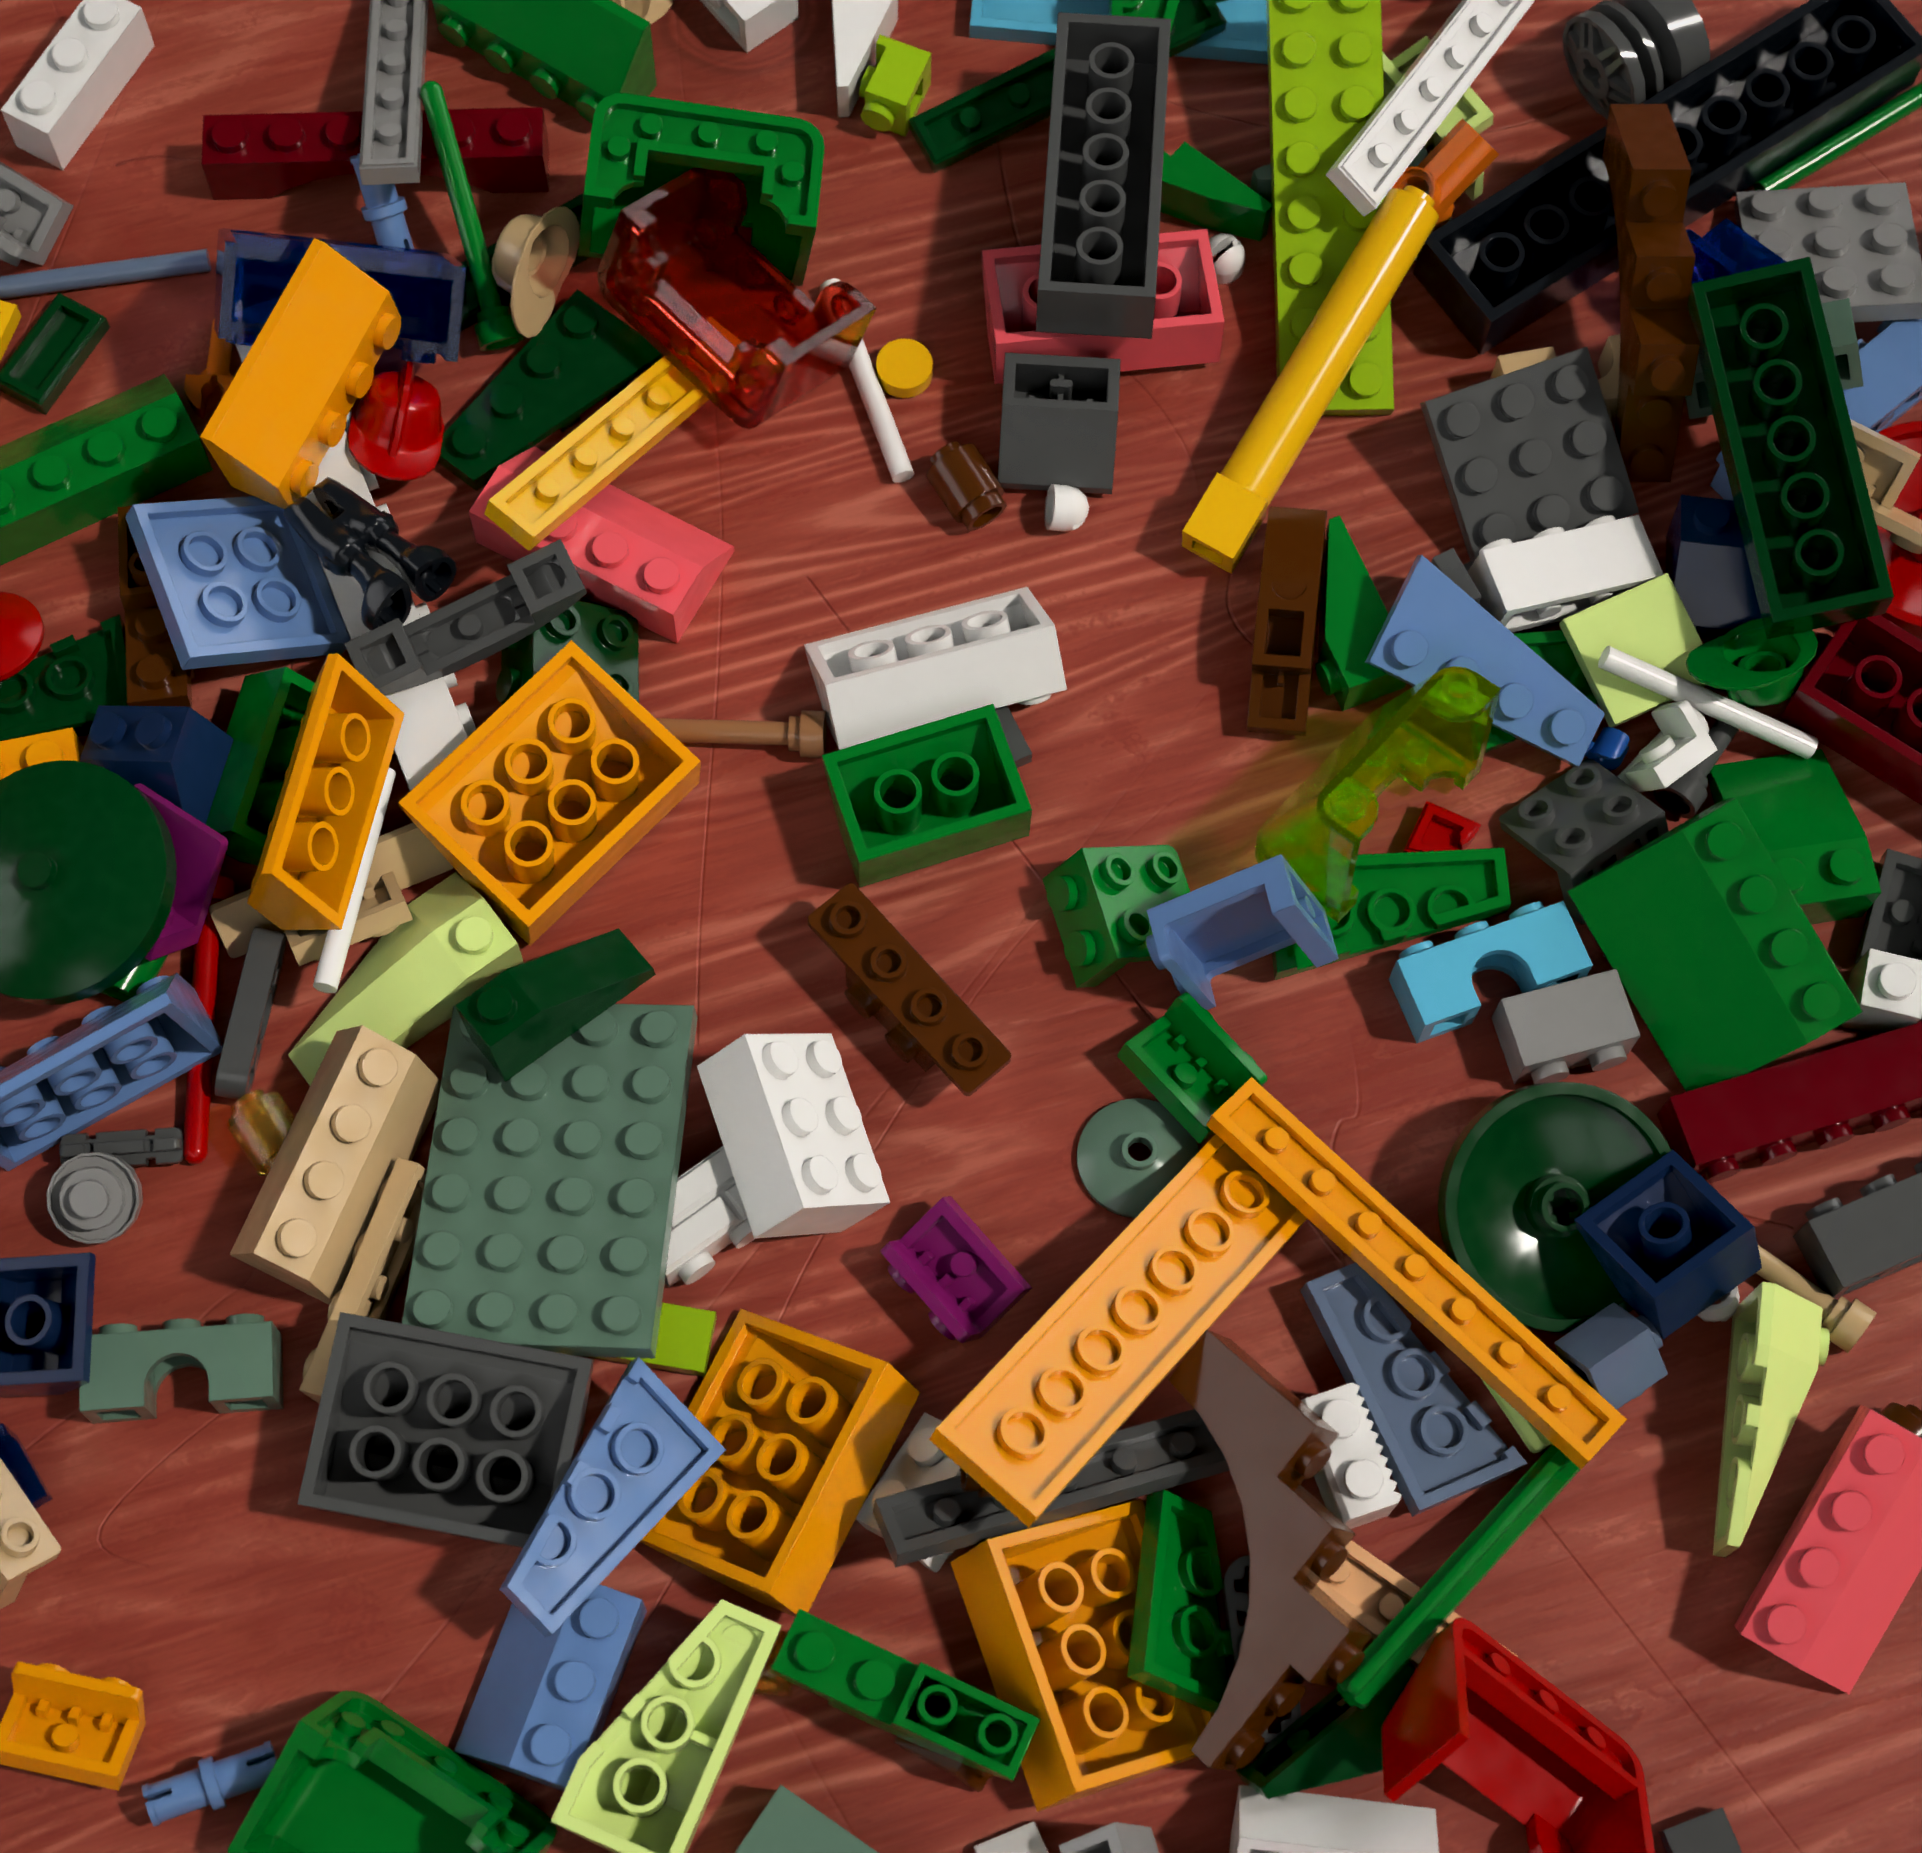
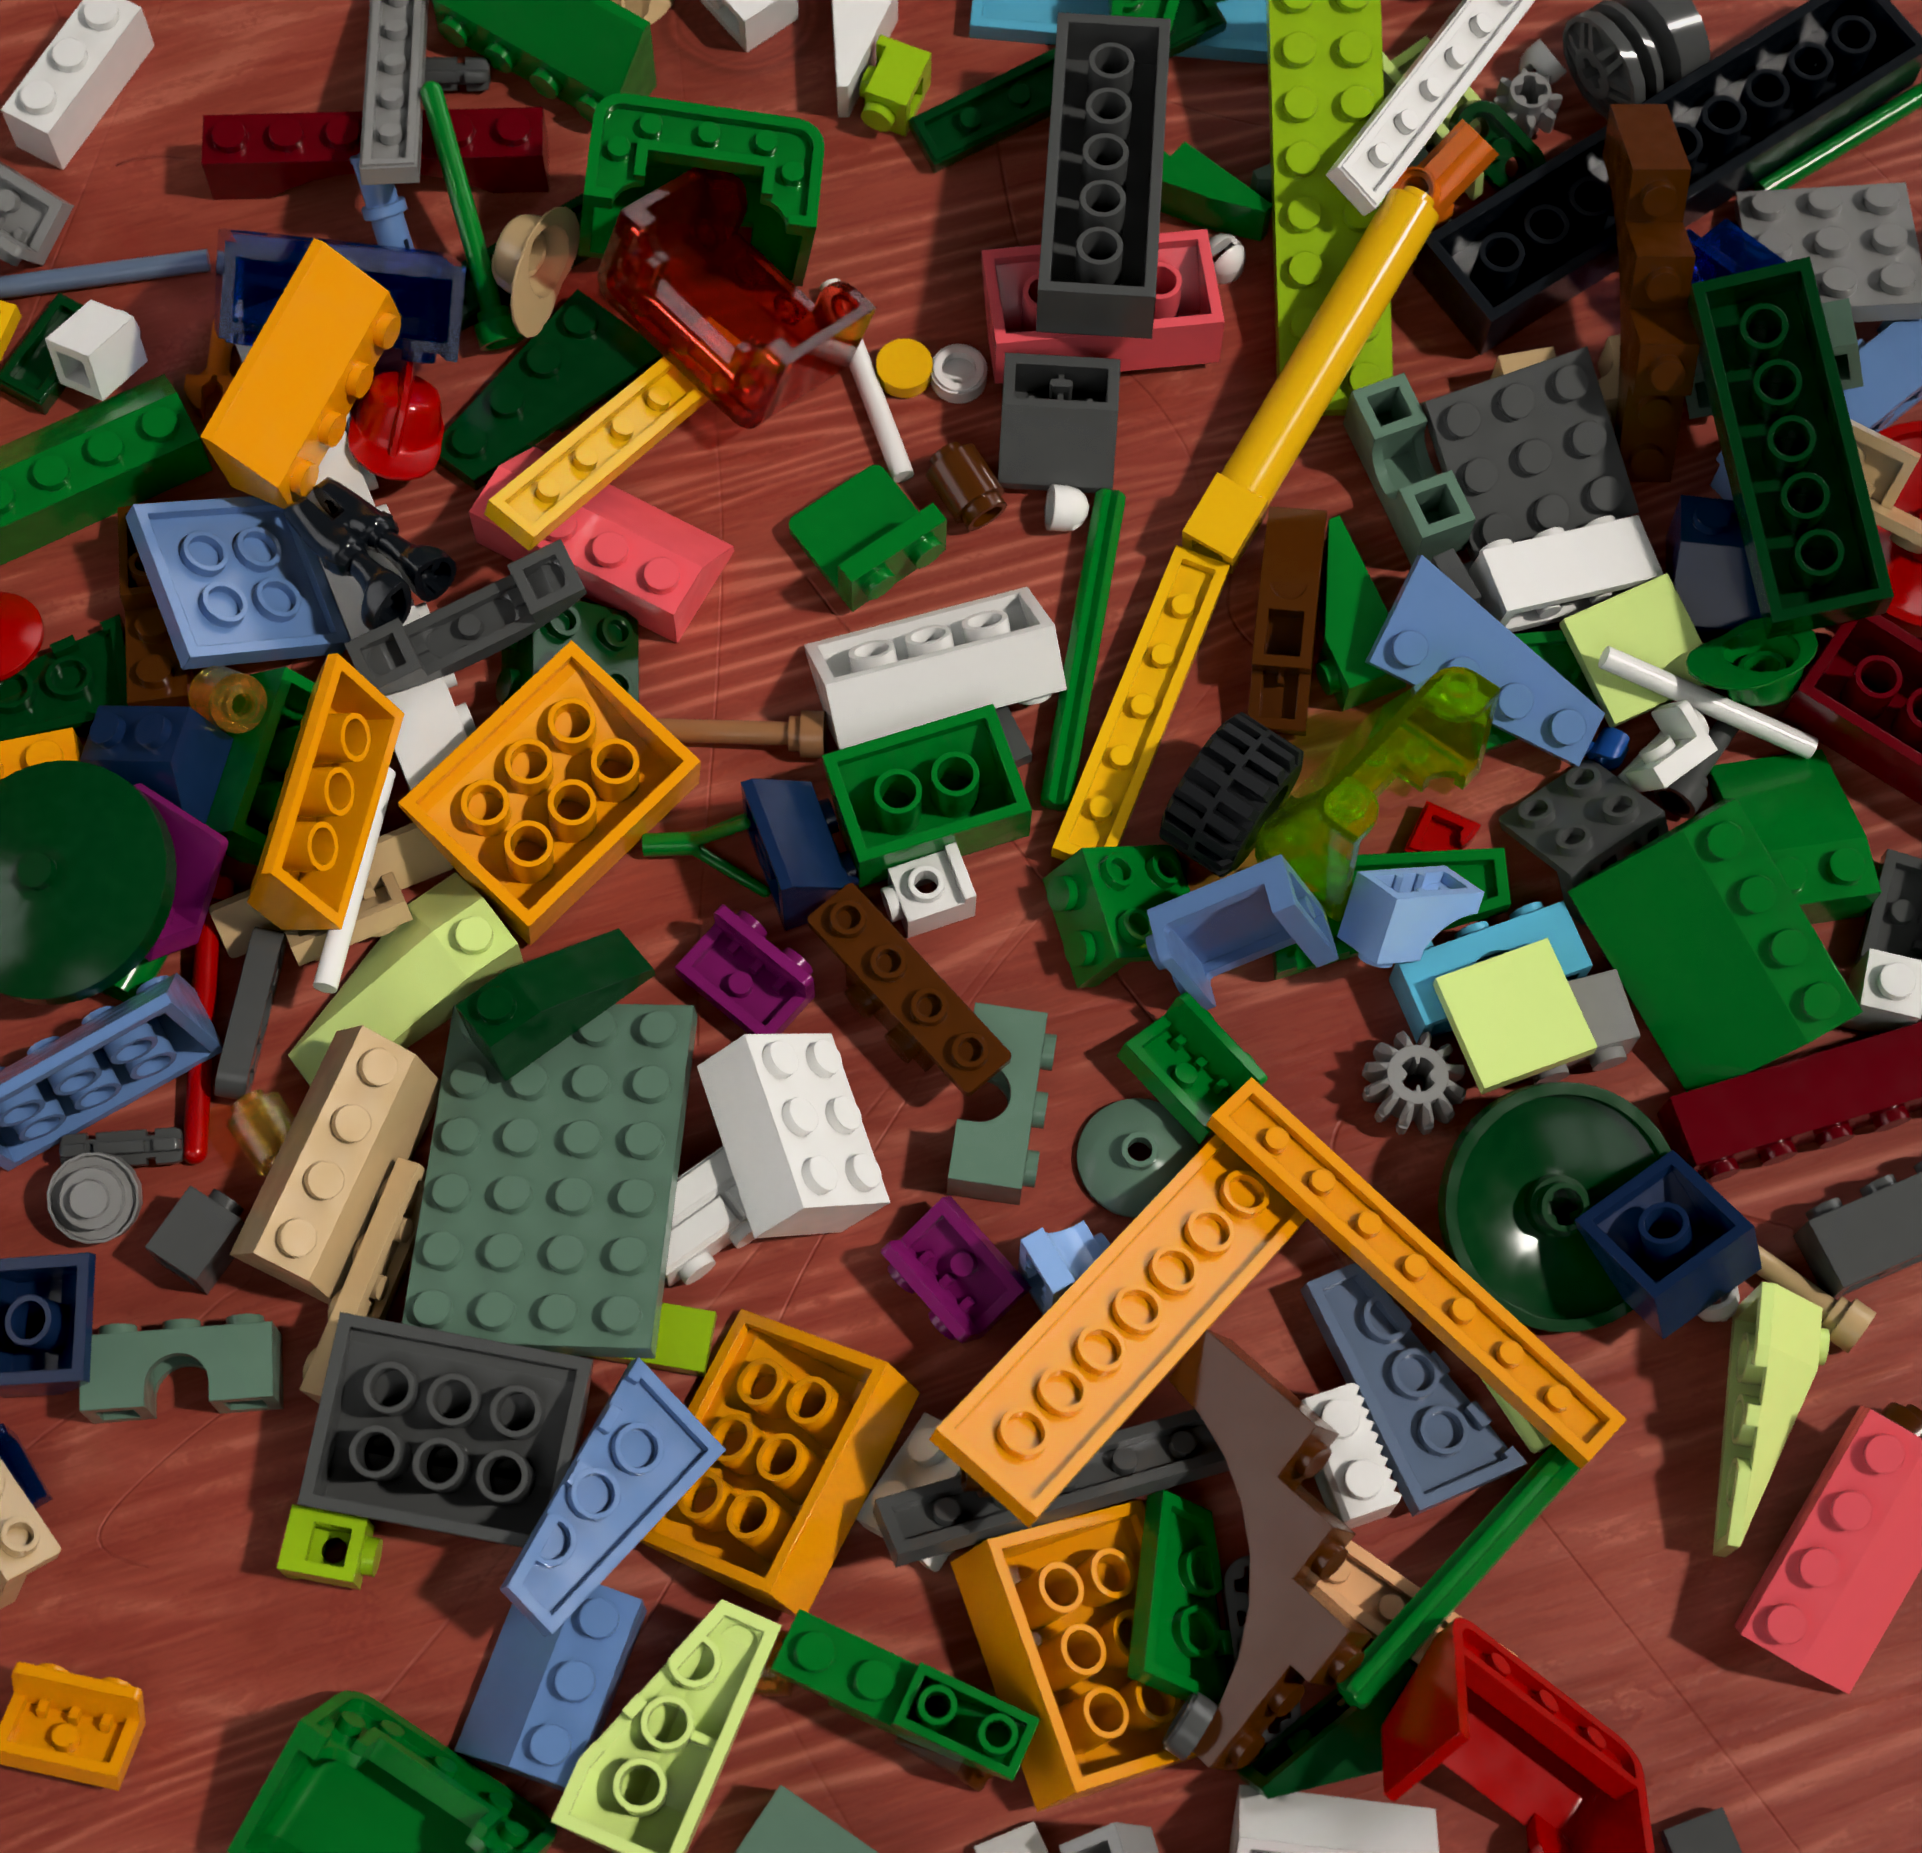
(96, 349): none -> white brick
(198, 1237): none -> dark grey brick
(209, 1783): medium blue pin -> none
(228, 698): none -> clear yellow brick
(313, 1531): none -> lime brick
(450, 74): none -> dark grey axle
(693, 844): none -> green plant
(748, 974): none -> magenta bracket
(795, 846): none -> dark blue slope
(868, 536): none -> green bracket
(923, 912): none -> white brick
(958, 373): none -> white tile
(993, 1156): none -> sand green arch
(1057, 1260): none -> light blue arch
(1083, 650): none -> green axle
(1142, 703): none -> yellow plate
(1189, 1725): none -> dark grey tile
(1230, 793): none -> black tyre
(1390, 441): none -> sand green arch
(1402, 909): none -> light blue arch
(1420, 1105): none -> light grey gear
(1504, 137): none -> dark green plate
(1514, 1016): none -> yellowish green tile
(1529, 101): none -> light grey gear
(1541, 59): none -> white hinge
(1615, 1354): sand blue brick -> none

